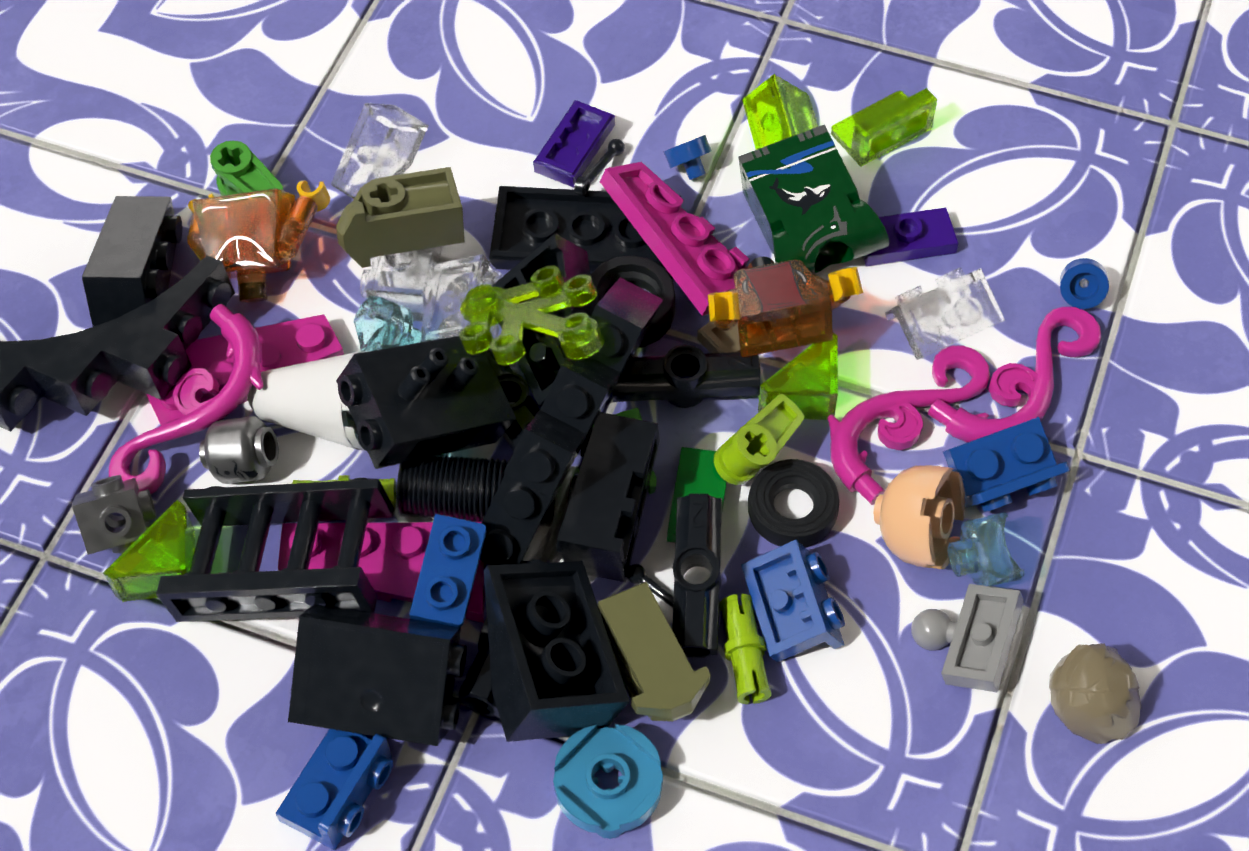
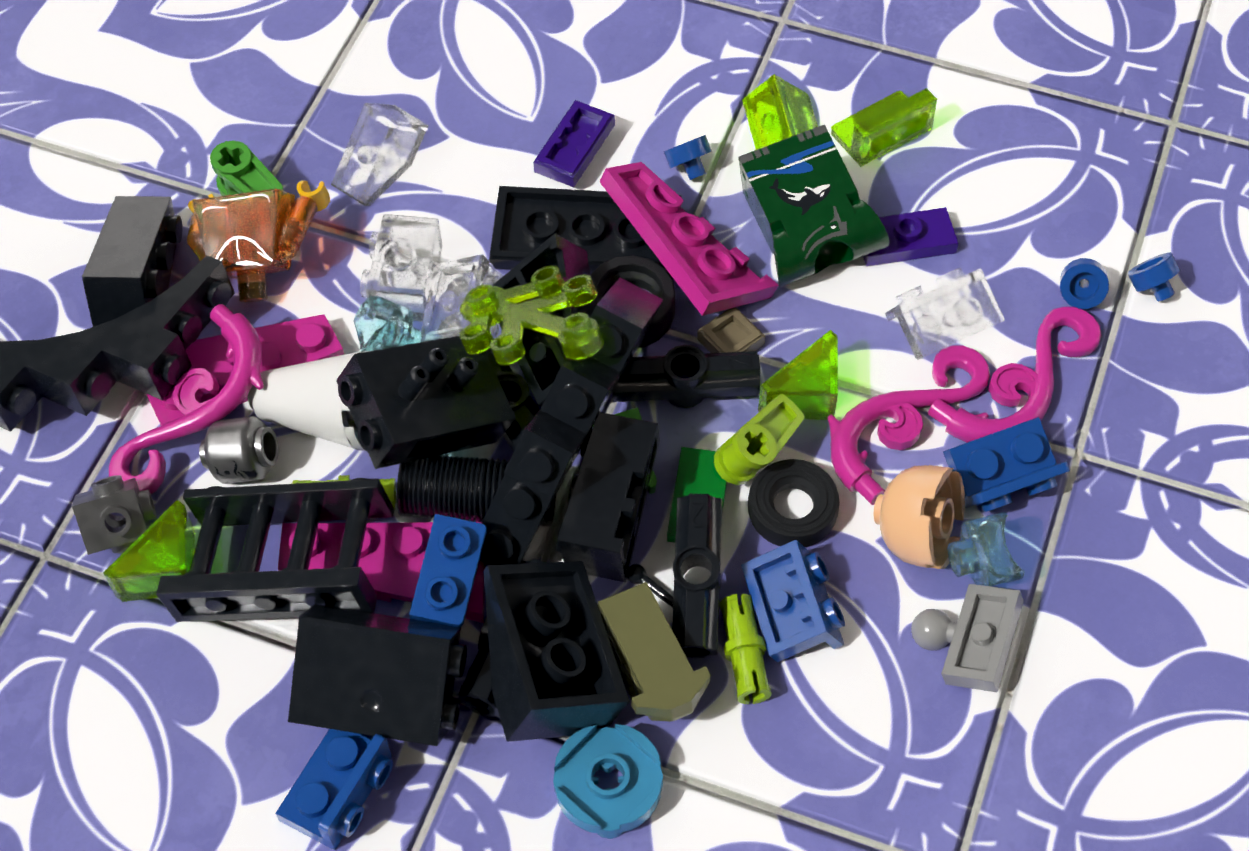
(402, 215): olive piece -> none
(615, 148): black hinge -> none
(781, 305): torso -> none
(1095, 693): dark tan hair -> none
(1155, 275): none -> blue tile

